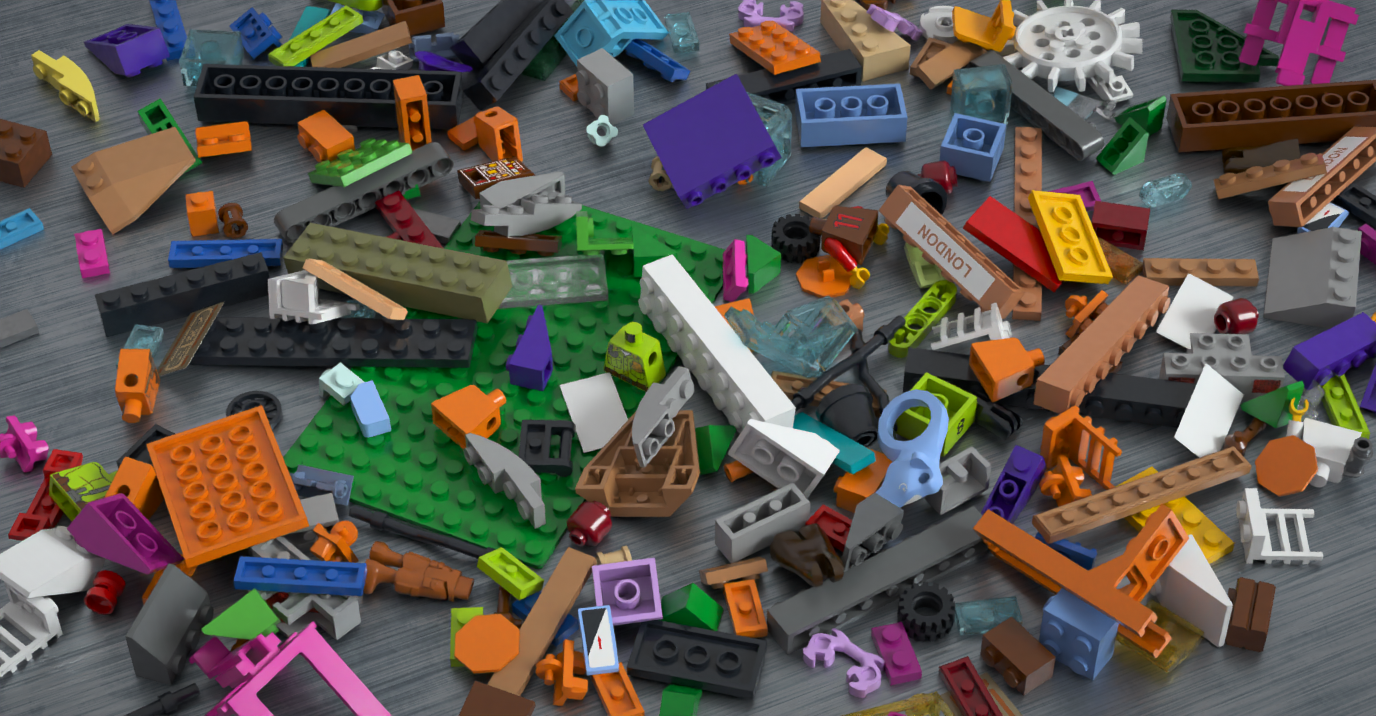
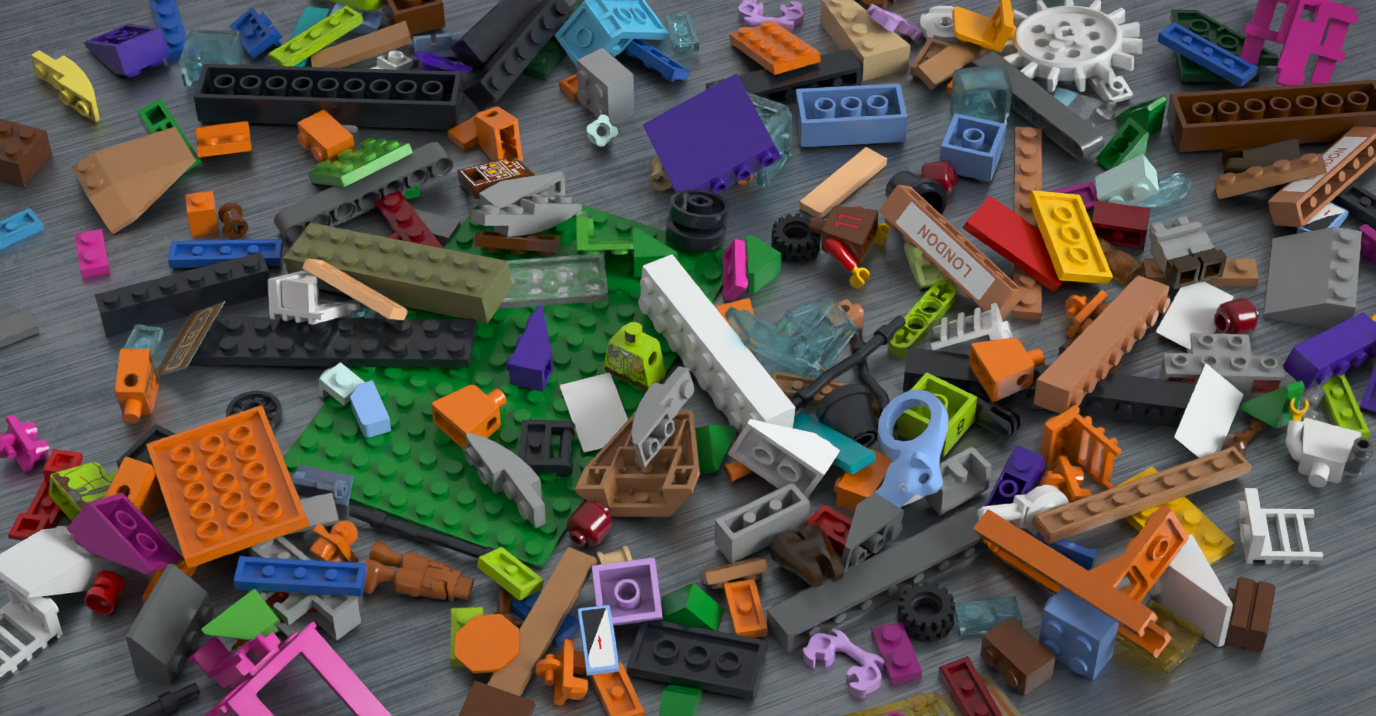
(412, 111): orange brick -> none
(697, 220): none -> black wheel
(823, 277): orange piece -> none
(1027, 505): none -> white piece
(1128, 182): none -> light aqua brick
(1185, 250): none -> hips
(1207, 54): none -> blue plate
(1286, 465): orange piece -> none

